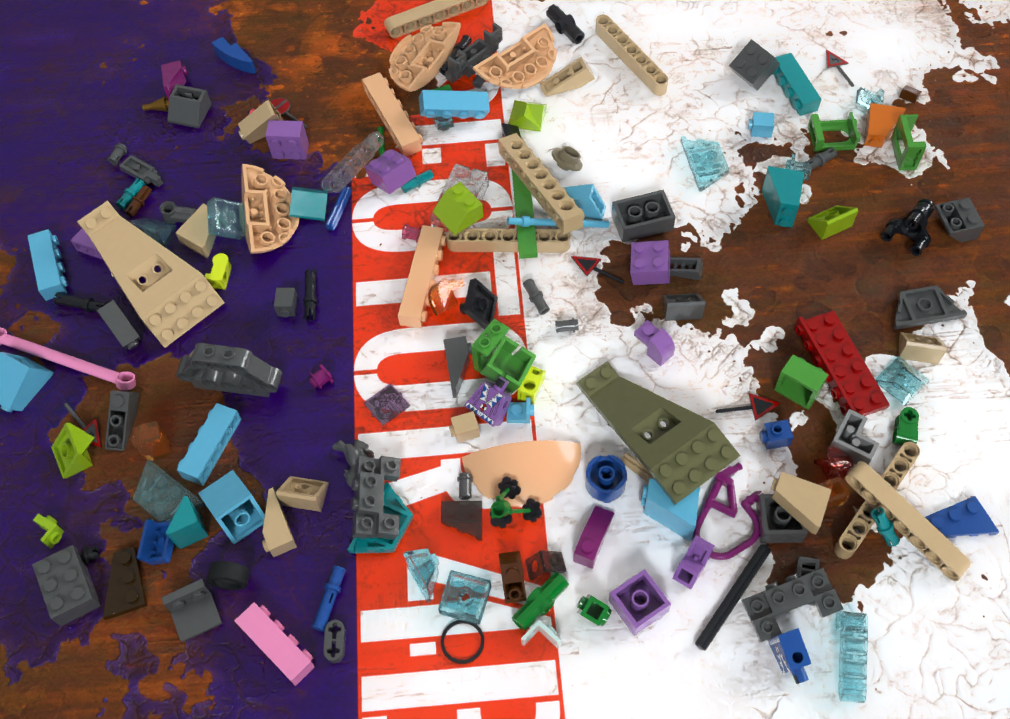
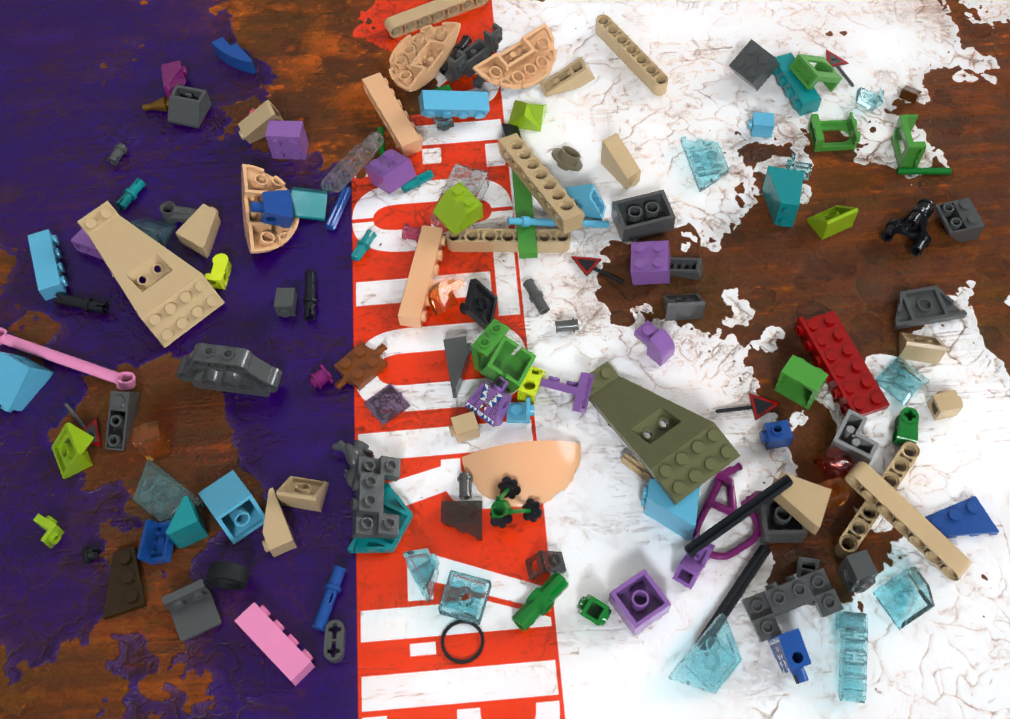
(66, 585): dark grey brick -> none
(119, 325): dark grey slope -> none
(138, 201): reddish brown axle -> none
(141, 170): dark grey hinge -> none
(209, 444): medium azure brick -> none
(226, 218): clear light blue brick -> none
(274, 208): none -> blue torso
(283, 107): piece -> none
(360, 366): none -> dark orange plate
(363, 245): none -> teal axle
(512, 577): reddish brown slope -> none
(547, 631): light aqua bracket -> none
(565, 24): black piece -> none
(580, 390): none -> medium lavender bracket
(593, 537): magenta slope -> none
(597, 477): blue brick -> none
(619, 161): none -> tan slope
(710, 658): none -> clear light blue wing
(738, 515): none -> black axle
(811, 75): none -> bright green panel
(821, 158): dark grey pin -> none
(857, 572): none -> dark grey brick
(880, 123): orange slope -> none
(885, 527): teal pin -> none
(905, 597): none -> clear light blue slope
(923, 171): none -> green piece
(945, 404): none -> tan brick

